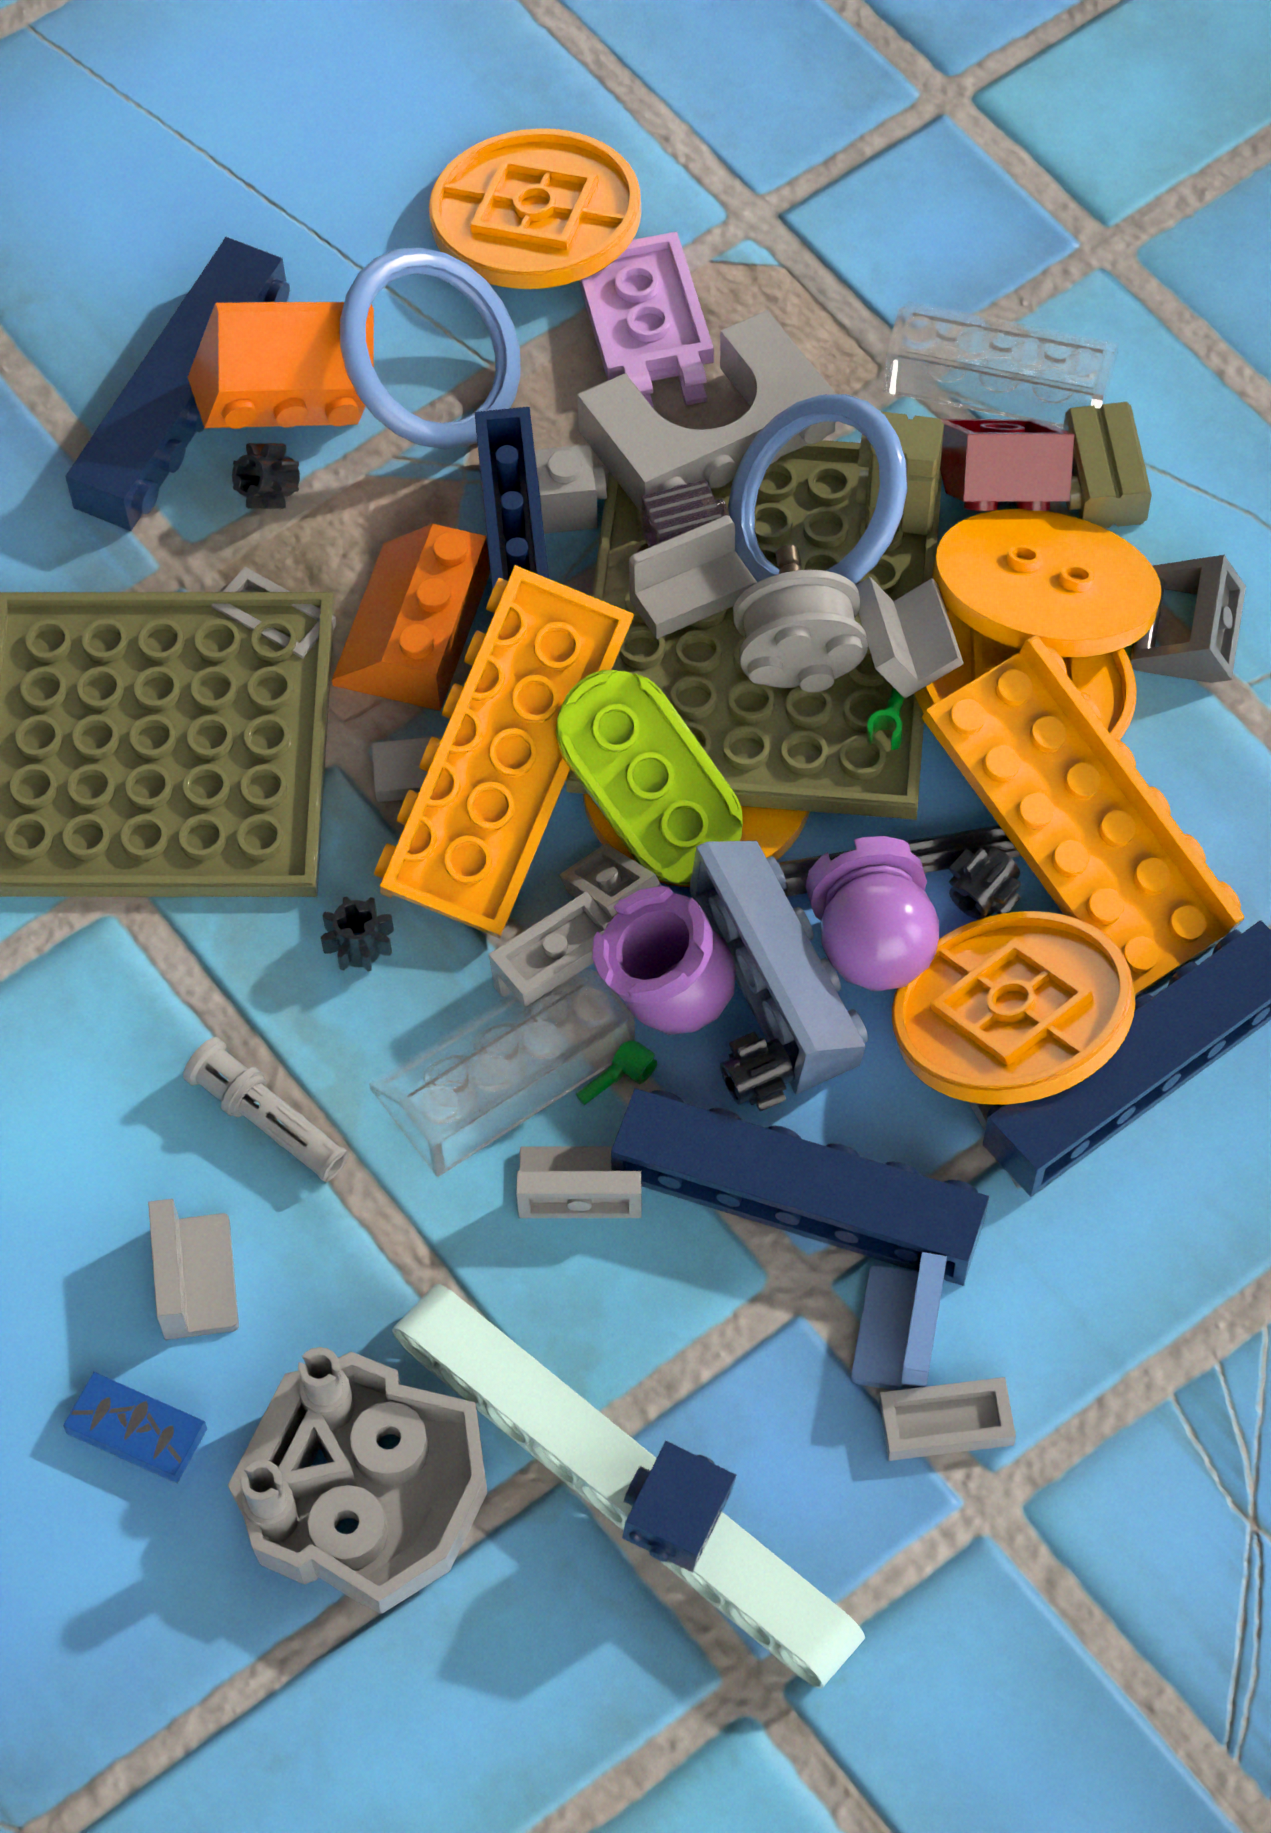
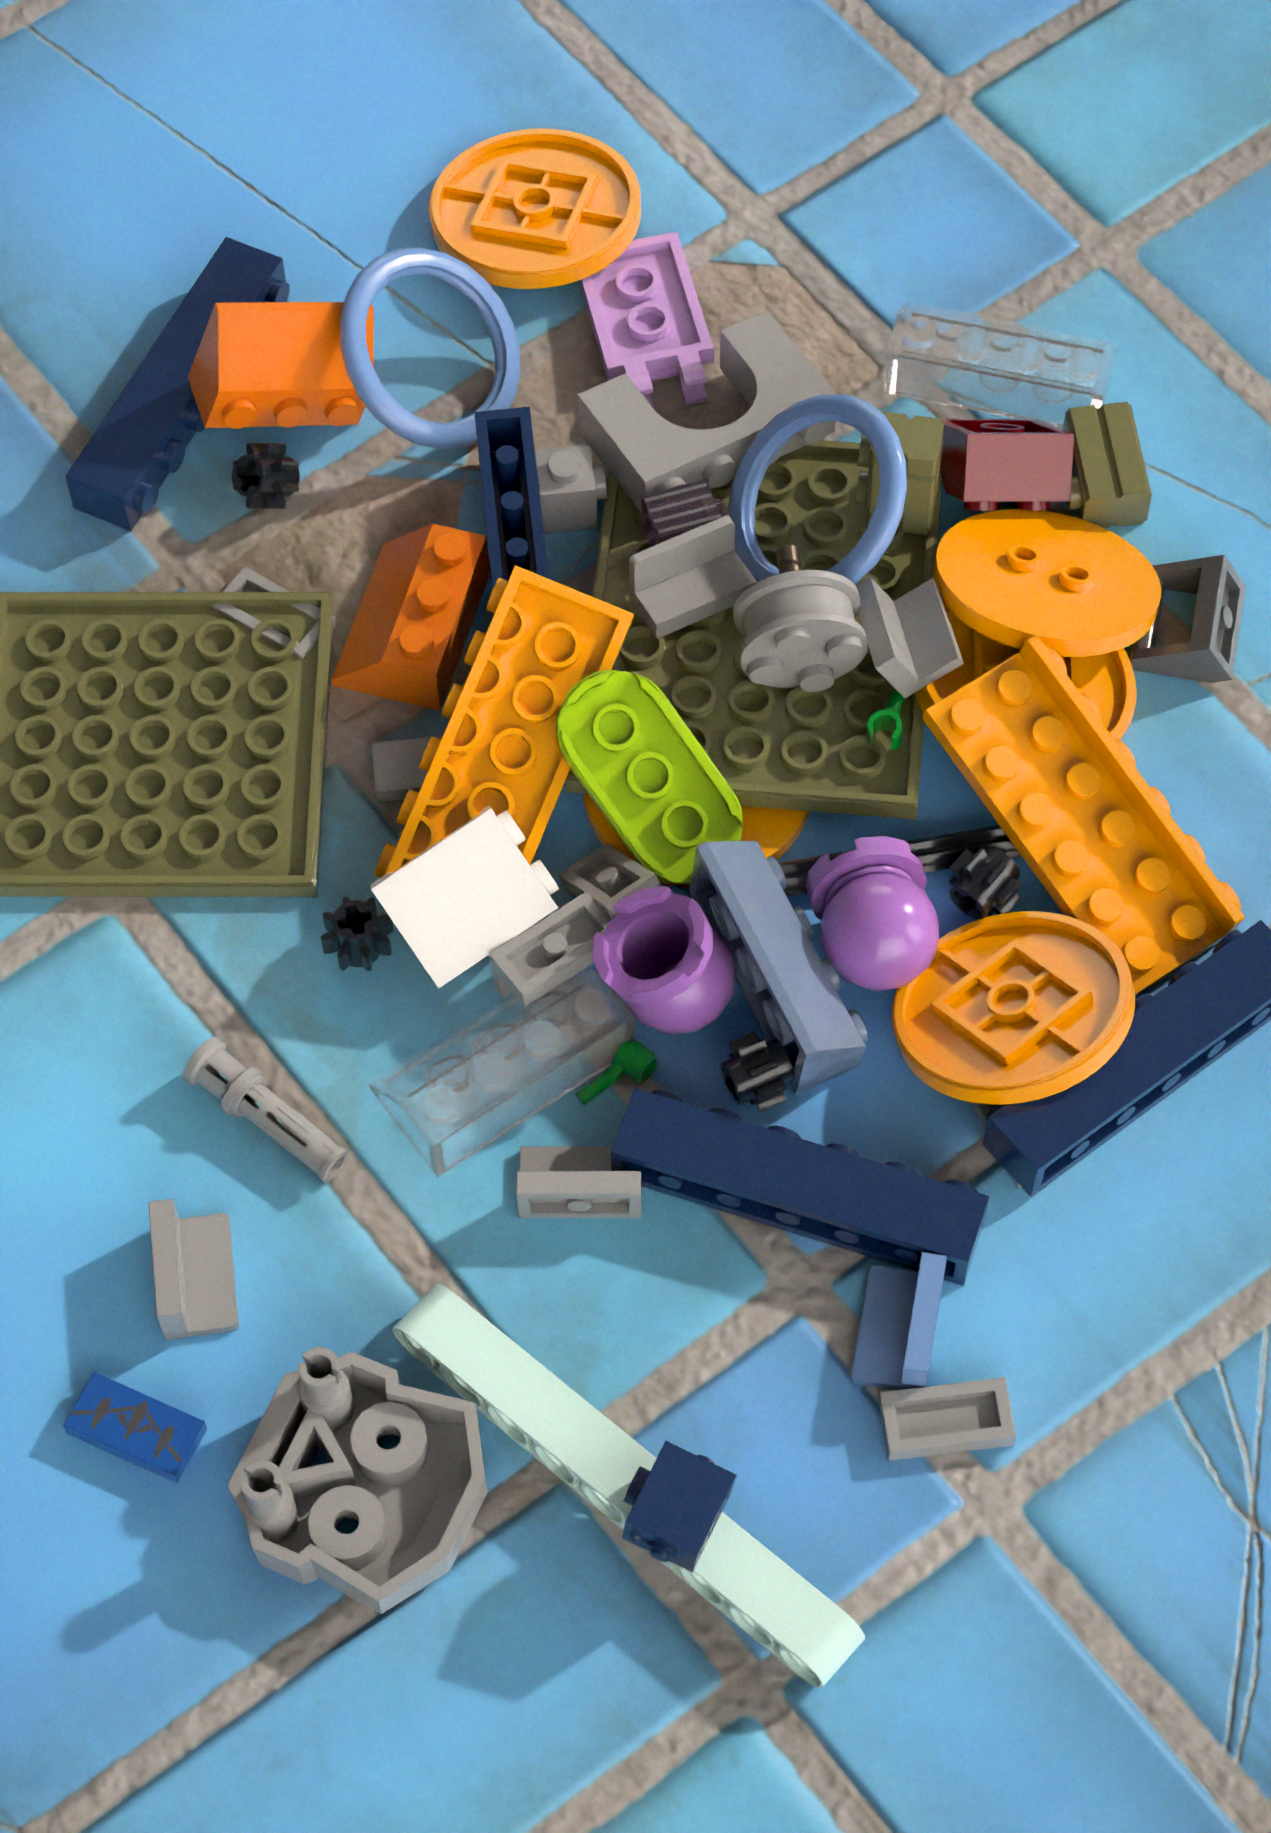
(466, 895): none -> white panel

